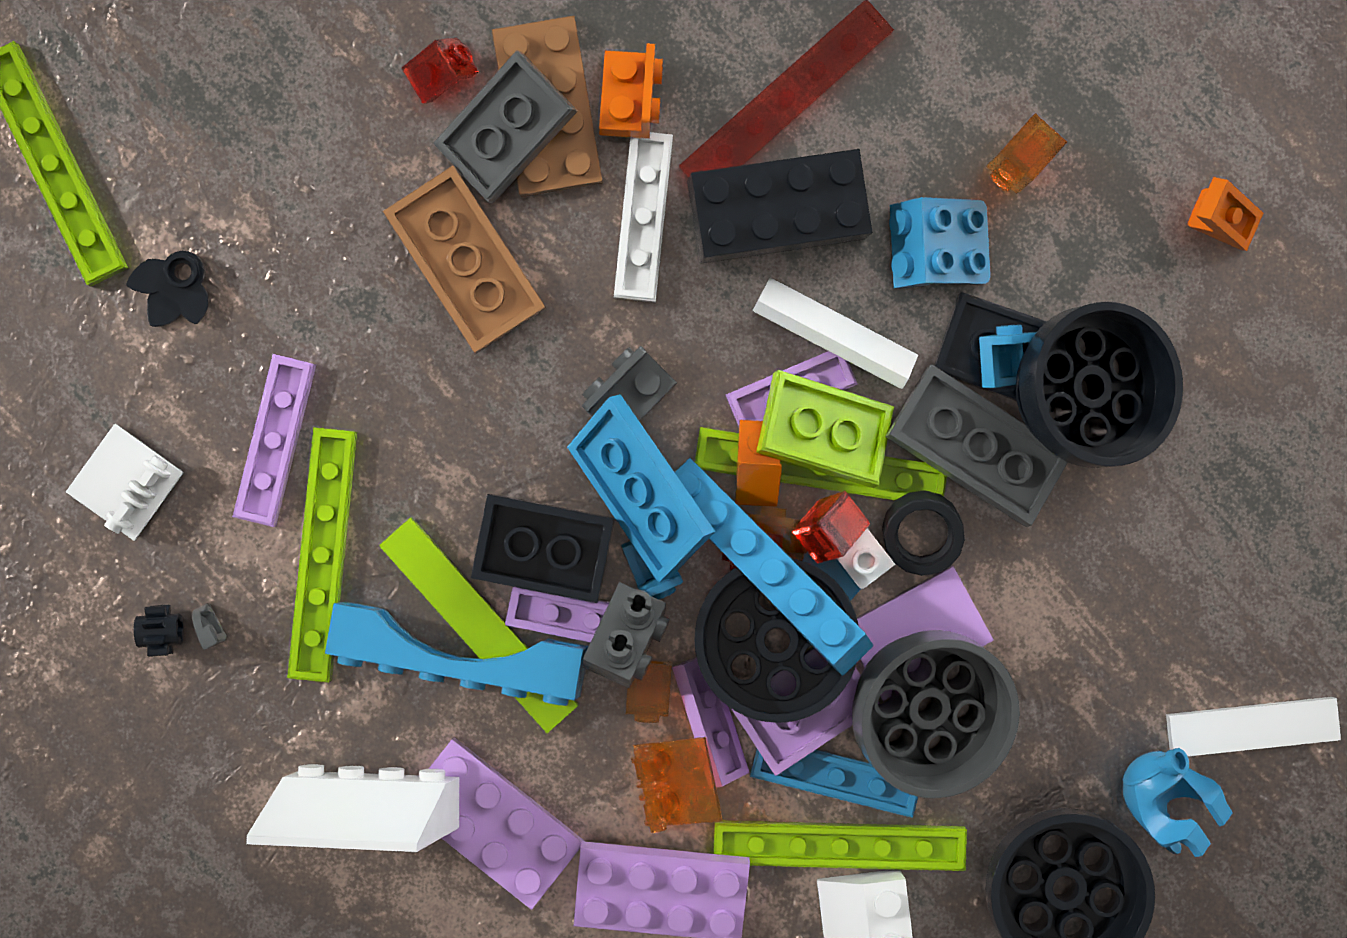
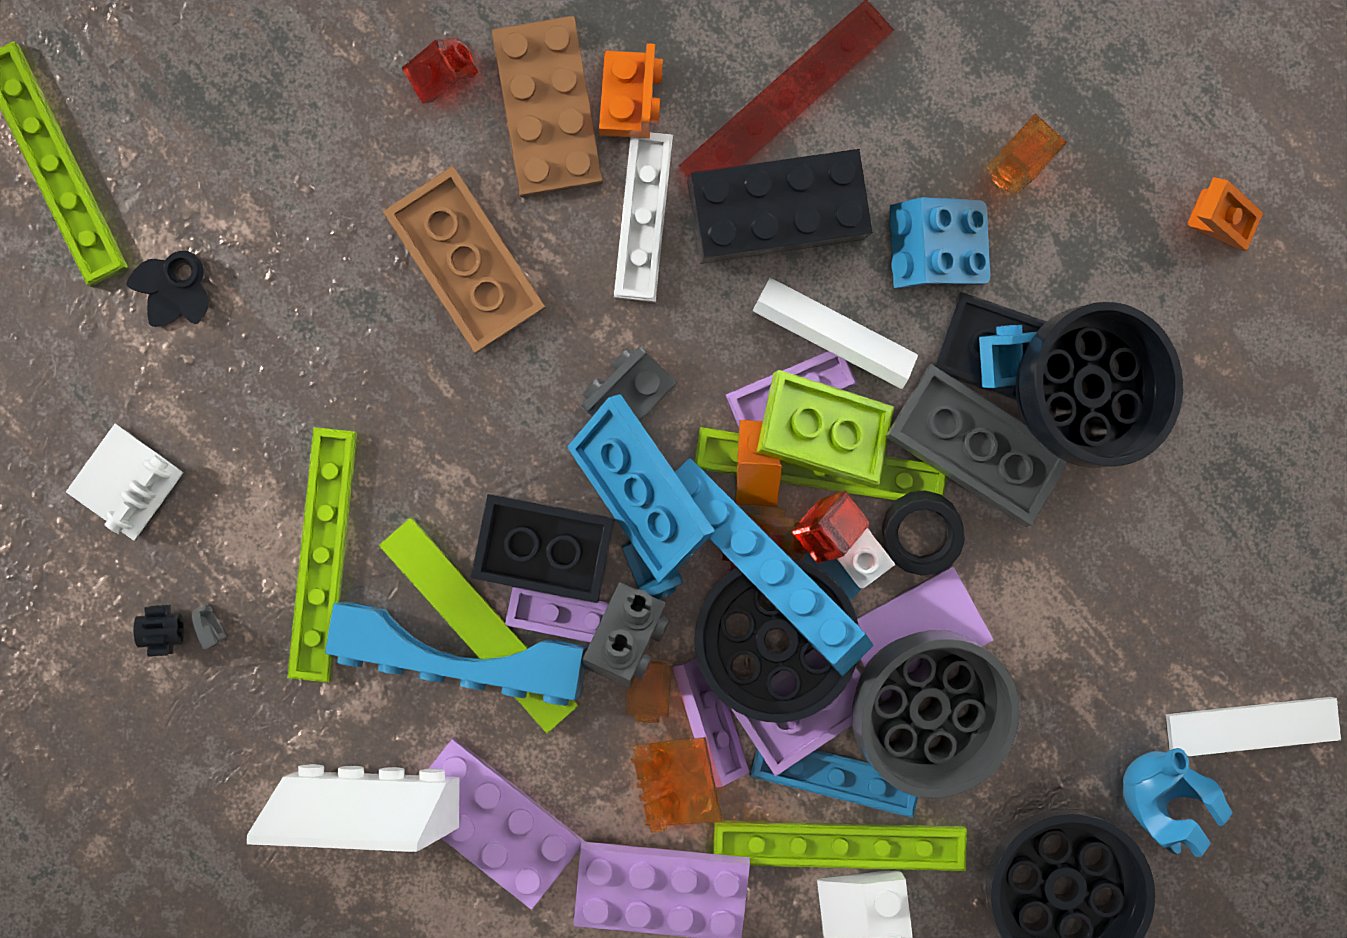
(274, 440): lavender tile -> none
(505, 127): dark grey tile -> none

